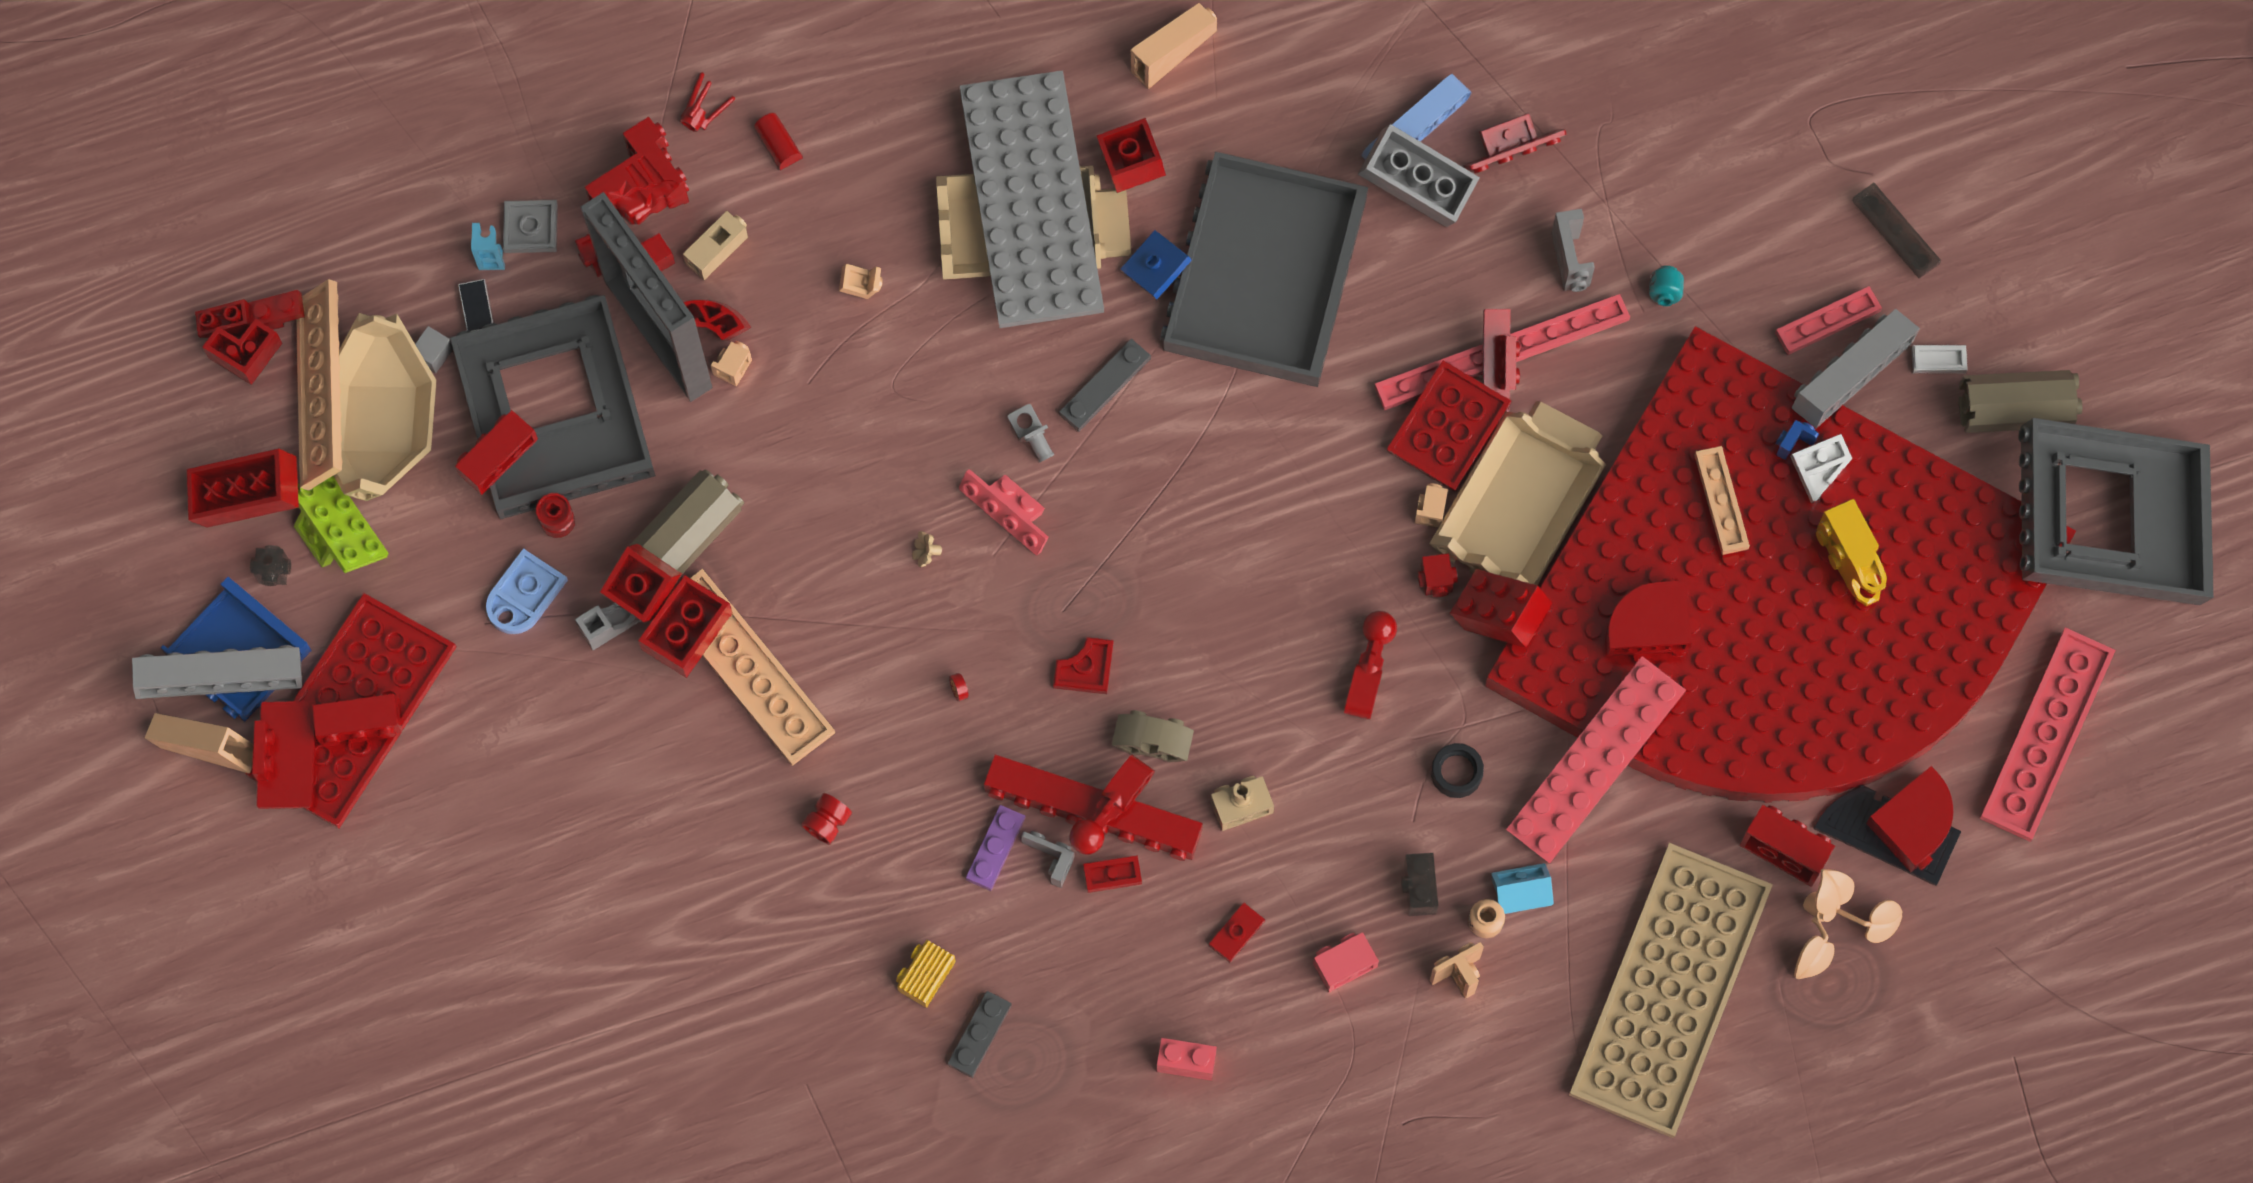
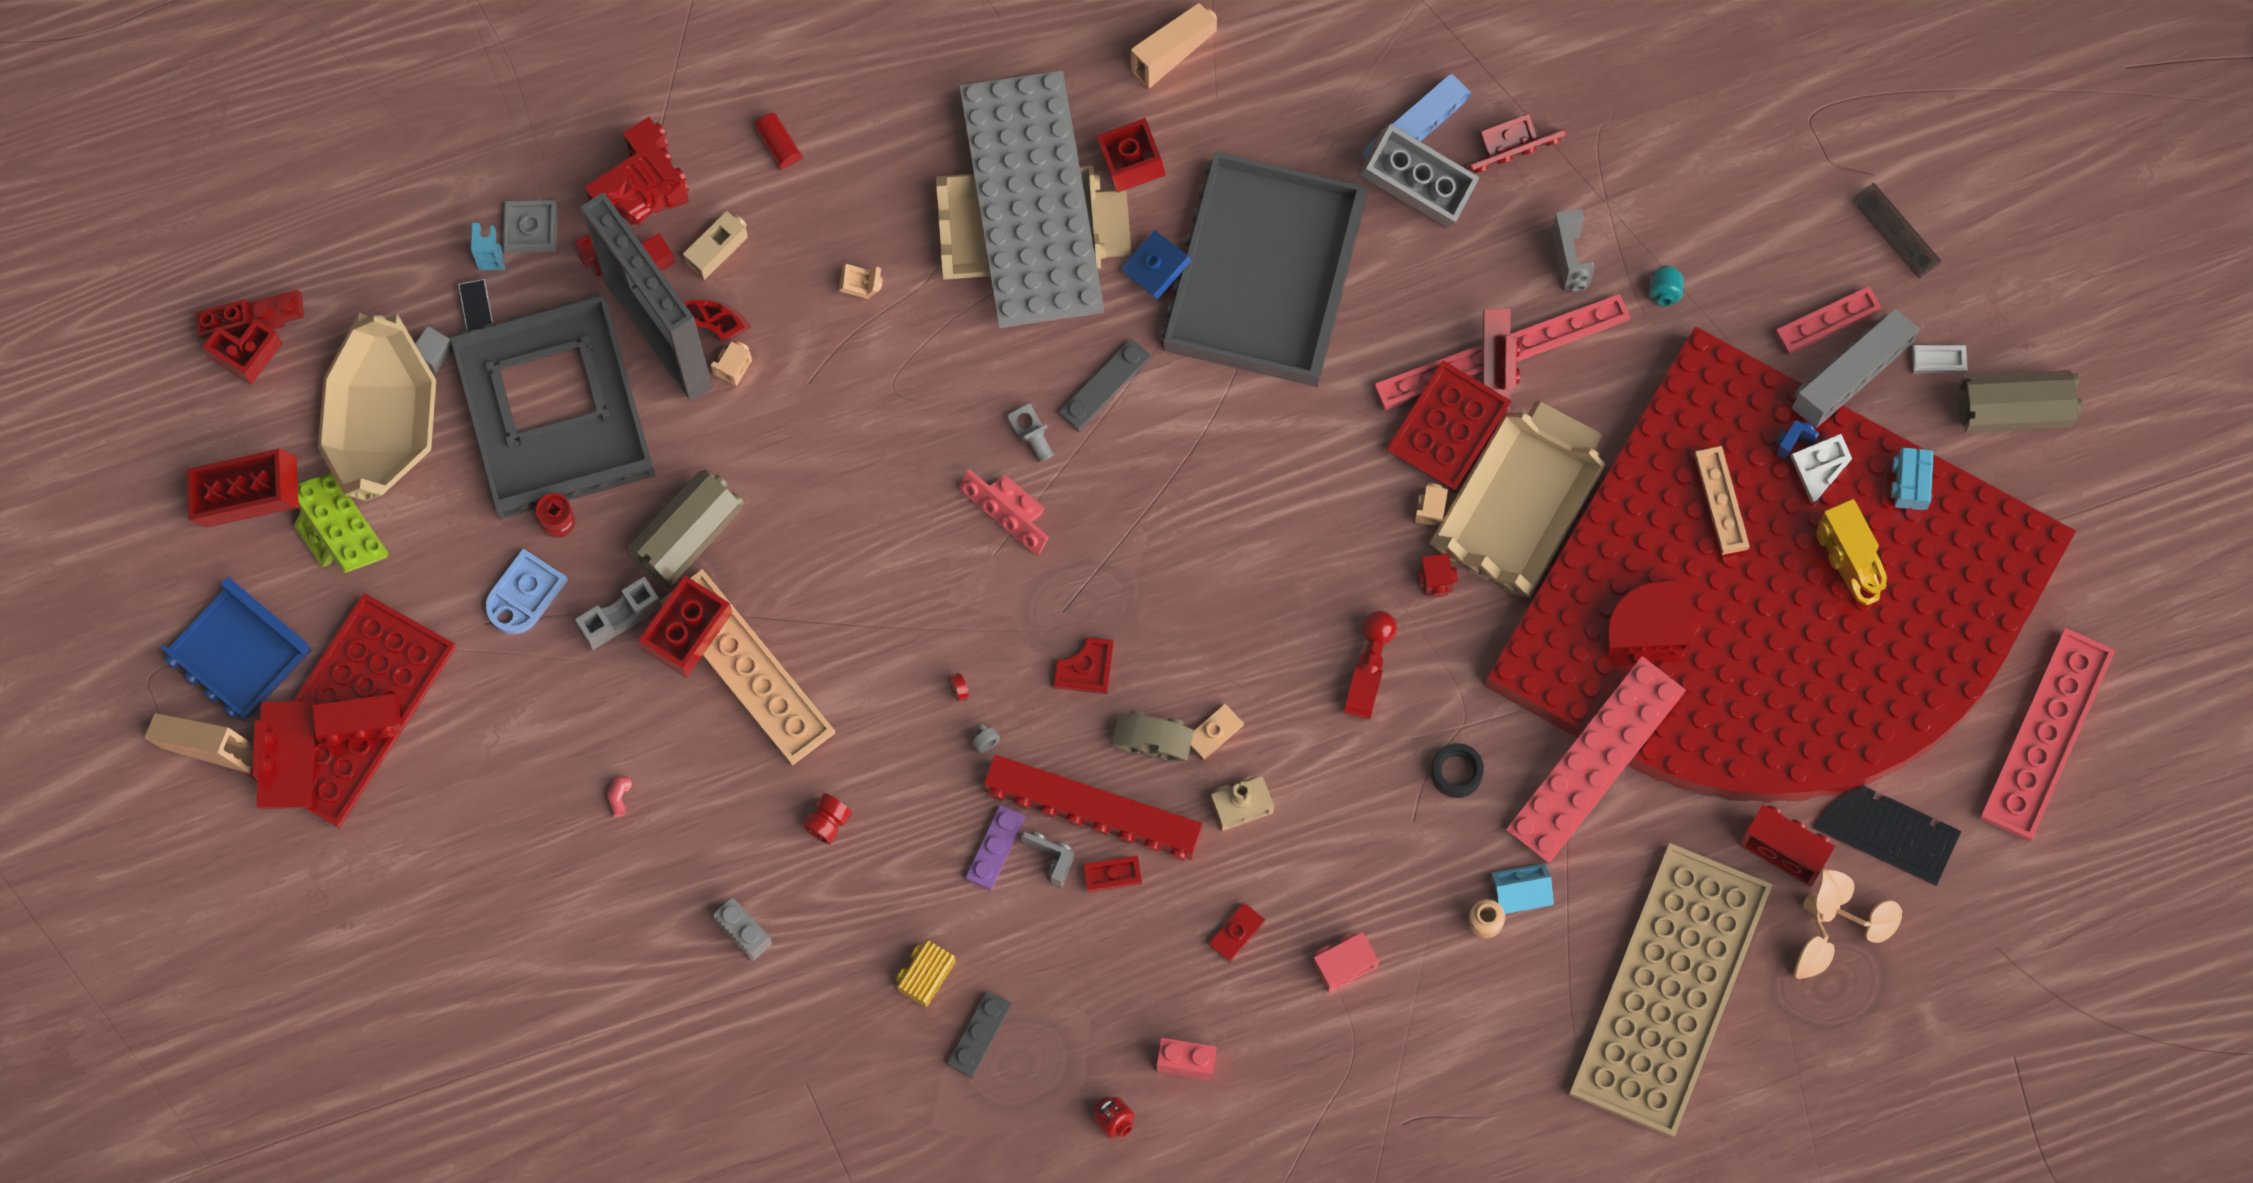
(217, 672): light grey brick -> none
(278, 566): clear smoke brick -> none
(319, 386): light nougat plate -> none
(496, 452): red brick -> none
(615, 794): none -> coral arm
(640, 582): red brick -> none
(693, 115): red plant -> none
(742, 929): none -> light grey brick
(925, 549): tan plant -> none
(986, 739): none -> light grey tile
(1113, 1117): none -> red head
(1119, 794): red beam -> none
(1215, 731): none -> light nougat plate
(1420, 884): clear smoke brick -> none
(1460, 968): light nougat bracket -> none
(1501, 608): red brick -> none
(1913, 478): none -> medium azure brick
(1915, 820): red brick -> none
(2167, 512): dark grey panel -> none

